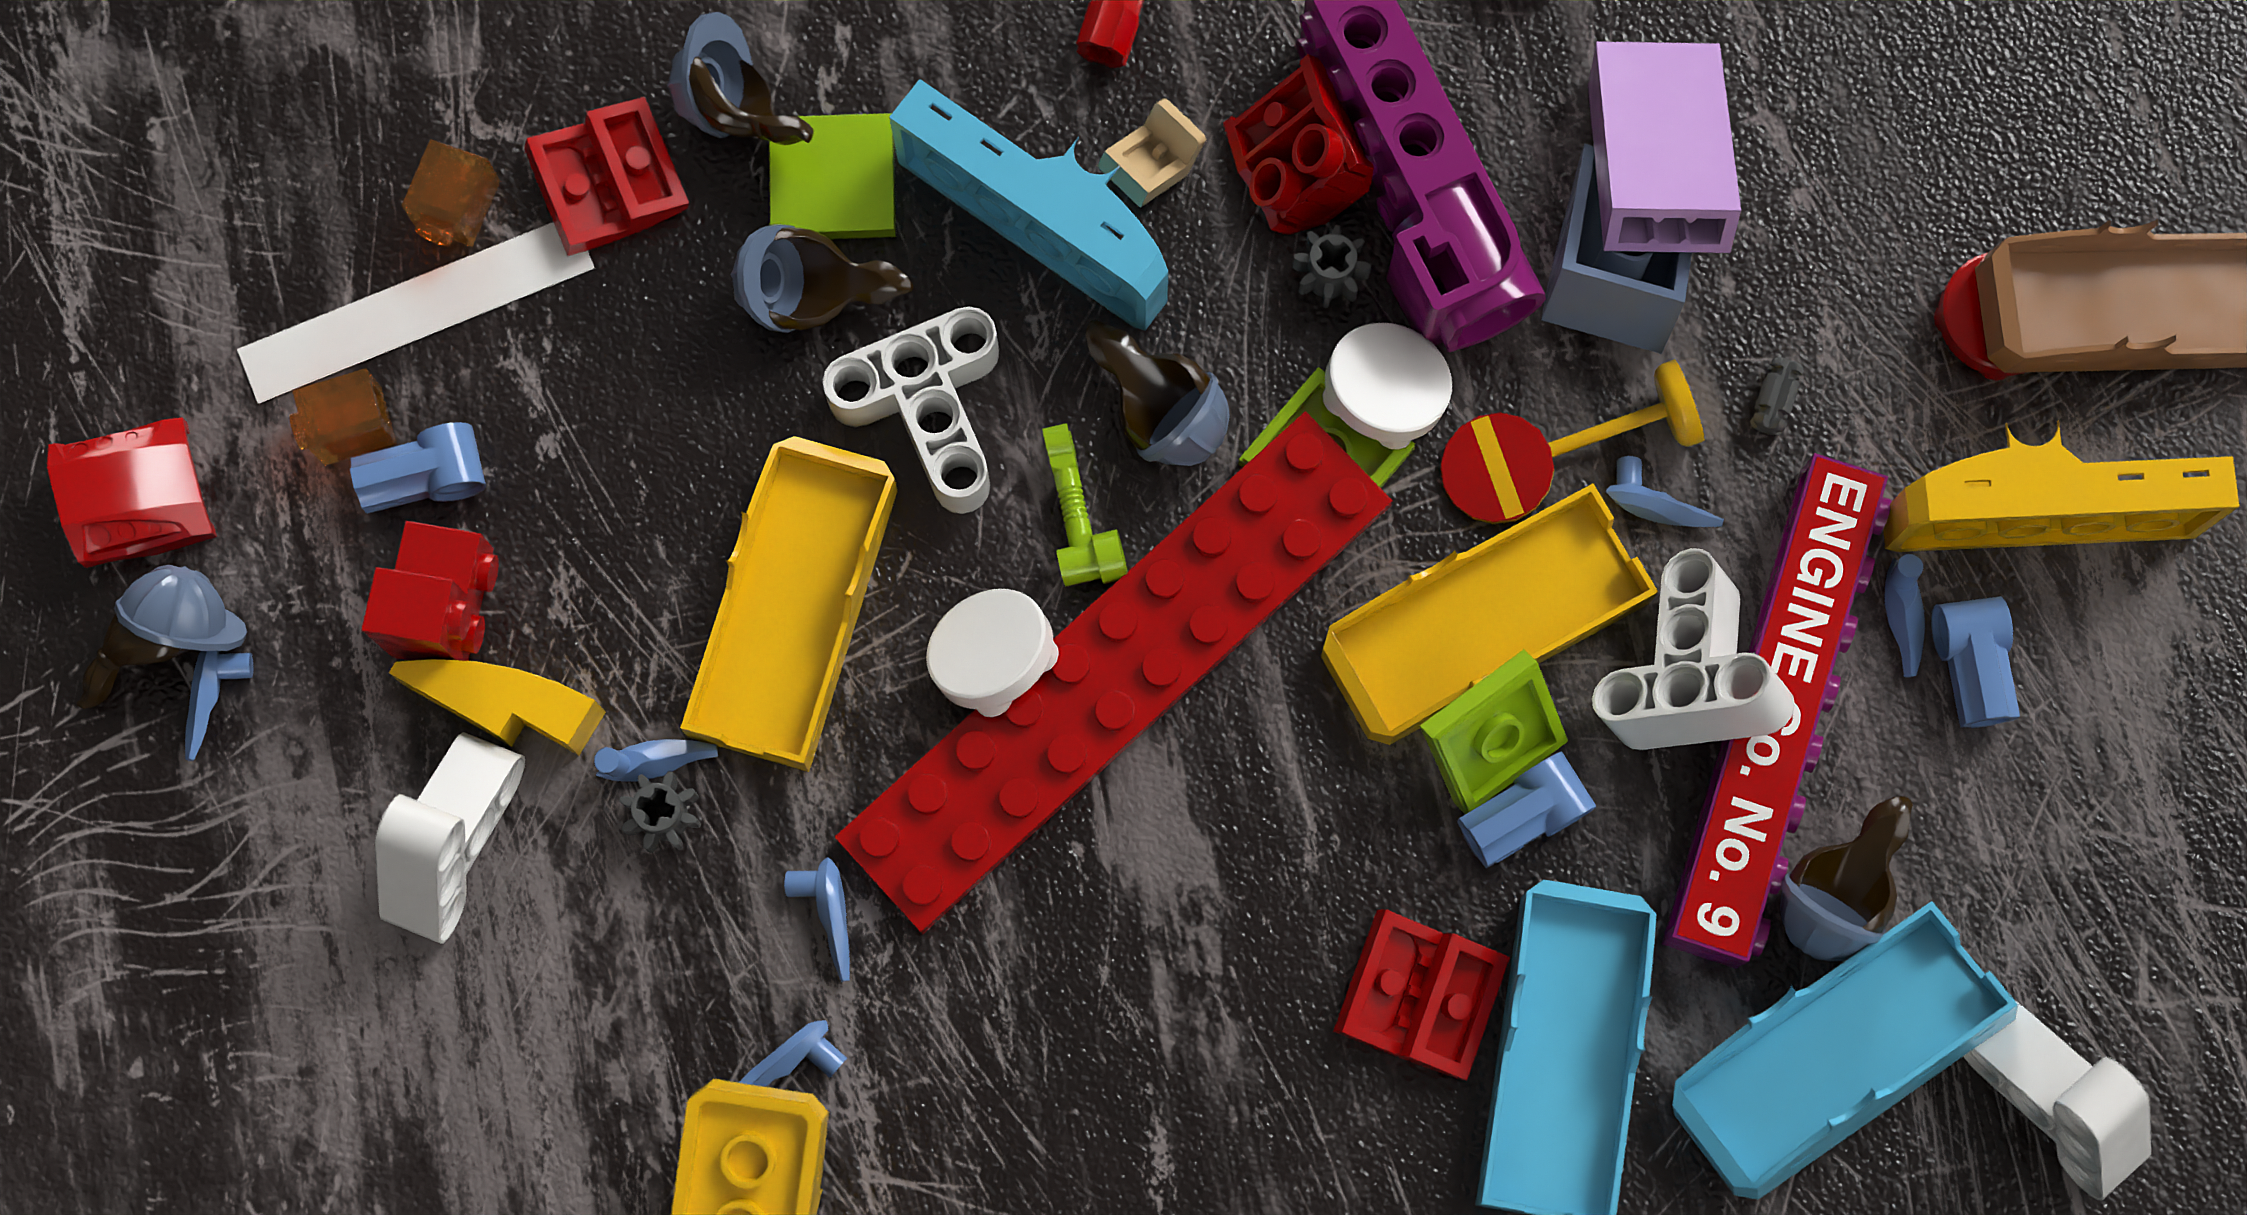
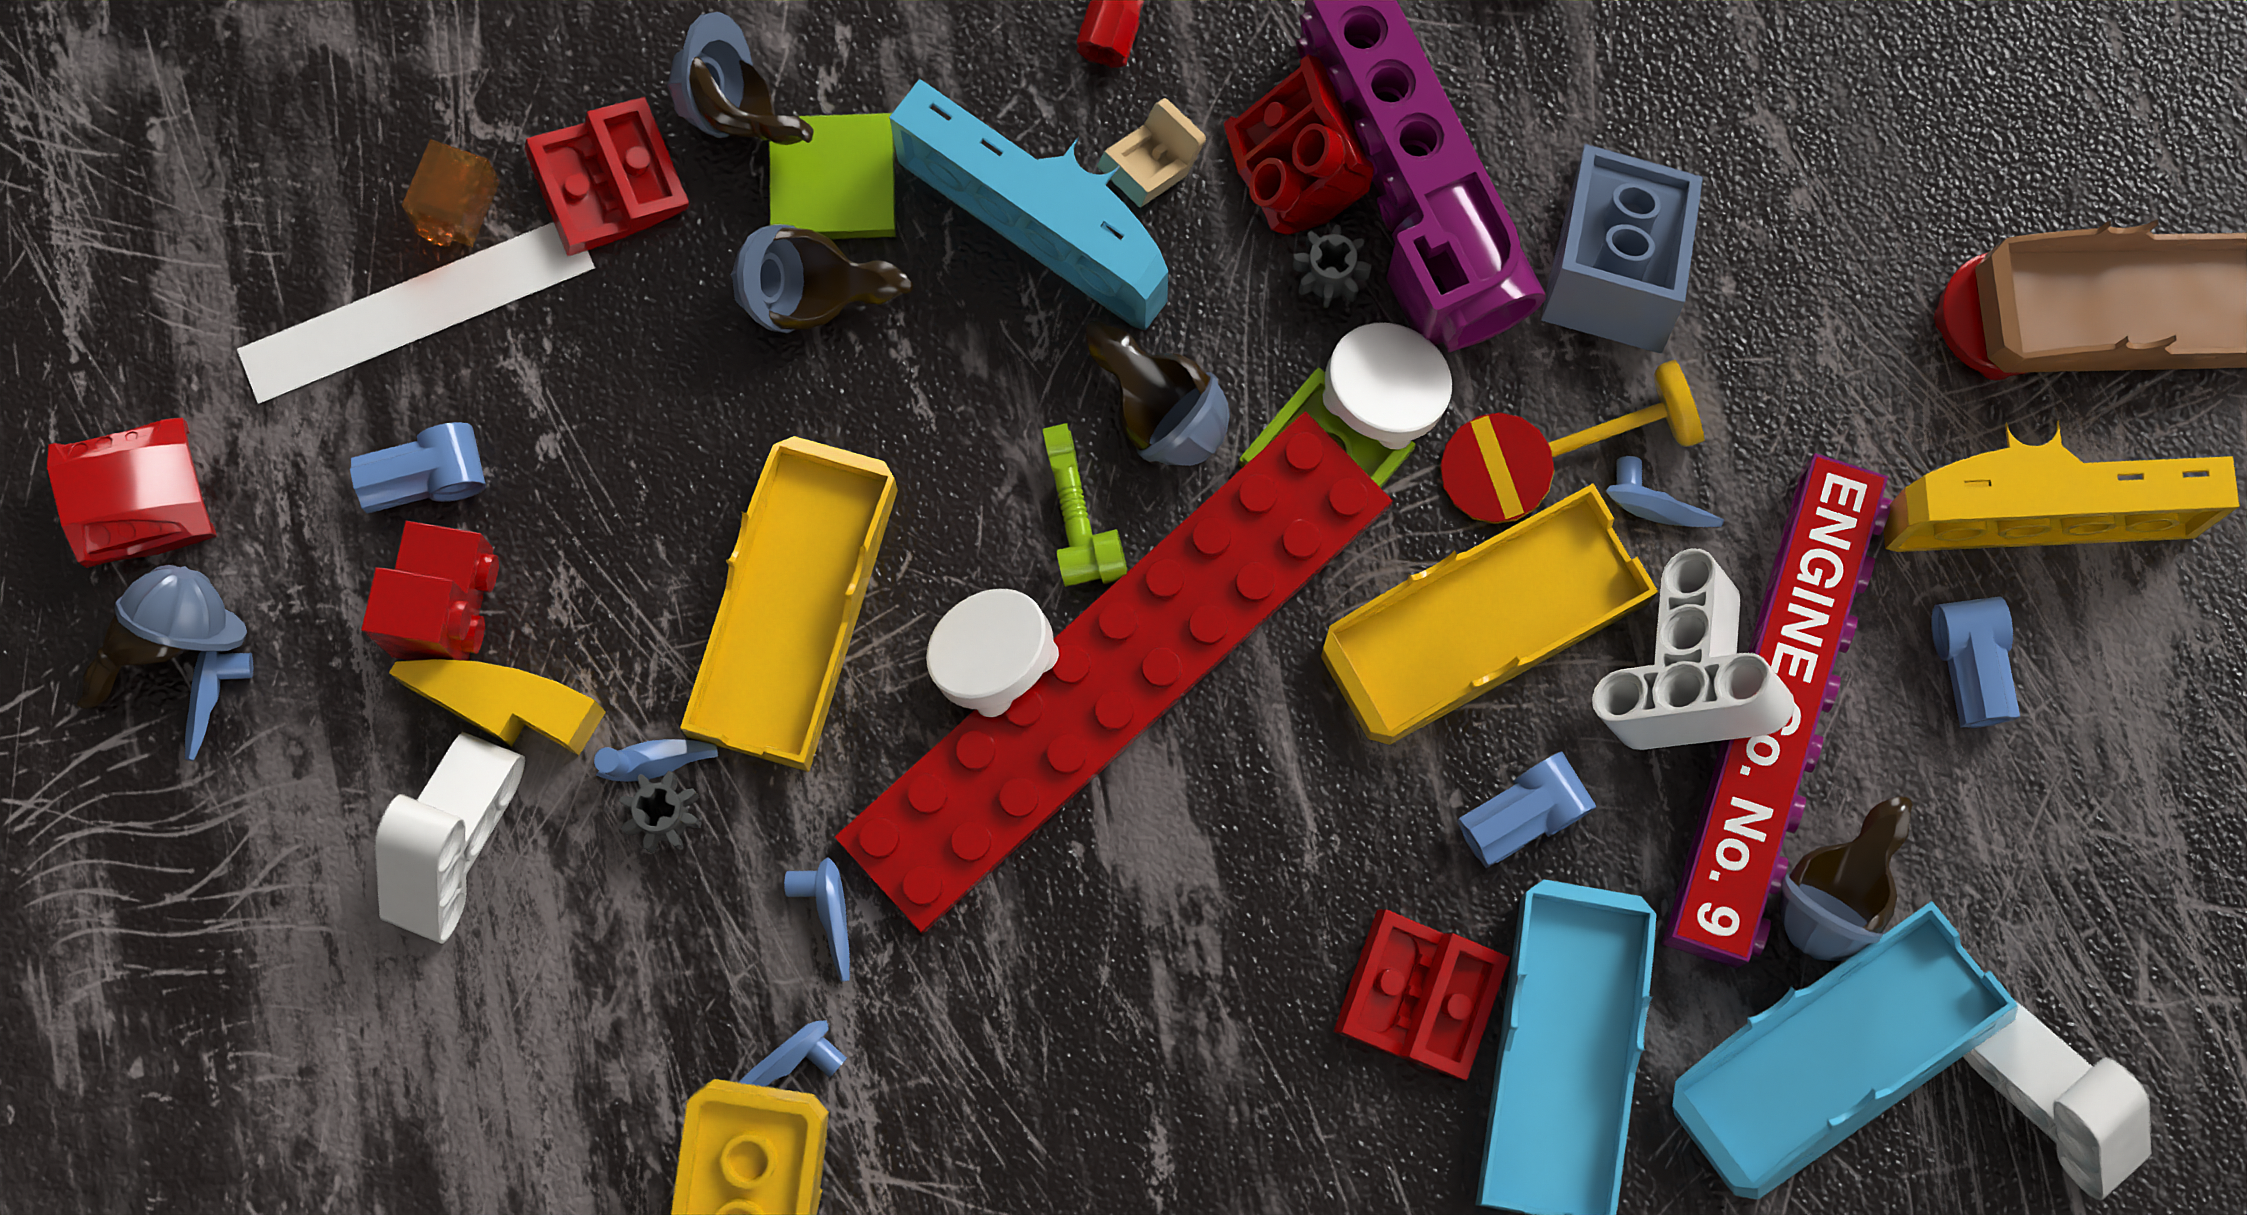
(342, 417): clear orange brick -> none
(923, 395): white beam -> none
(1494, 732): lime tile -> none
(1663, 147): lavender brick -> none
(1777, 396): dark grey piece -> none
(1906, 610): medium blue bar -> none

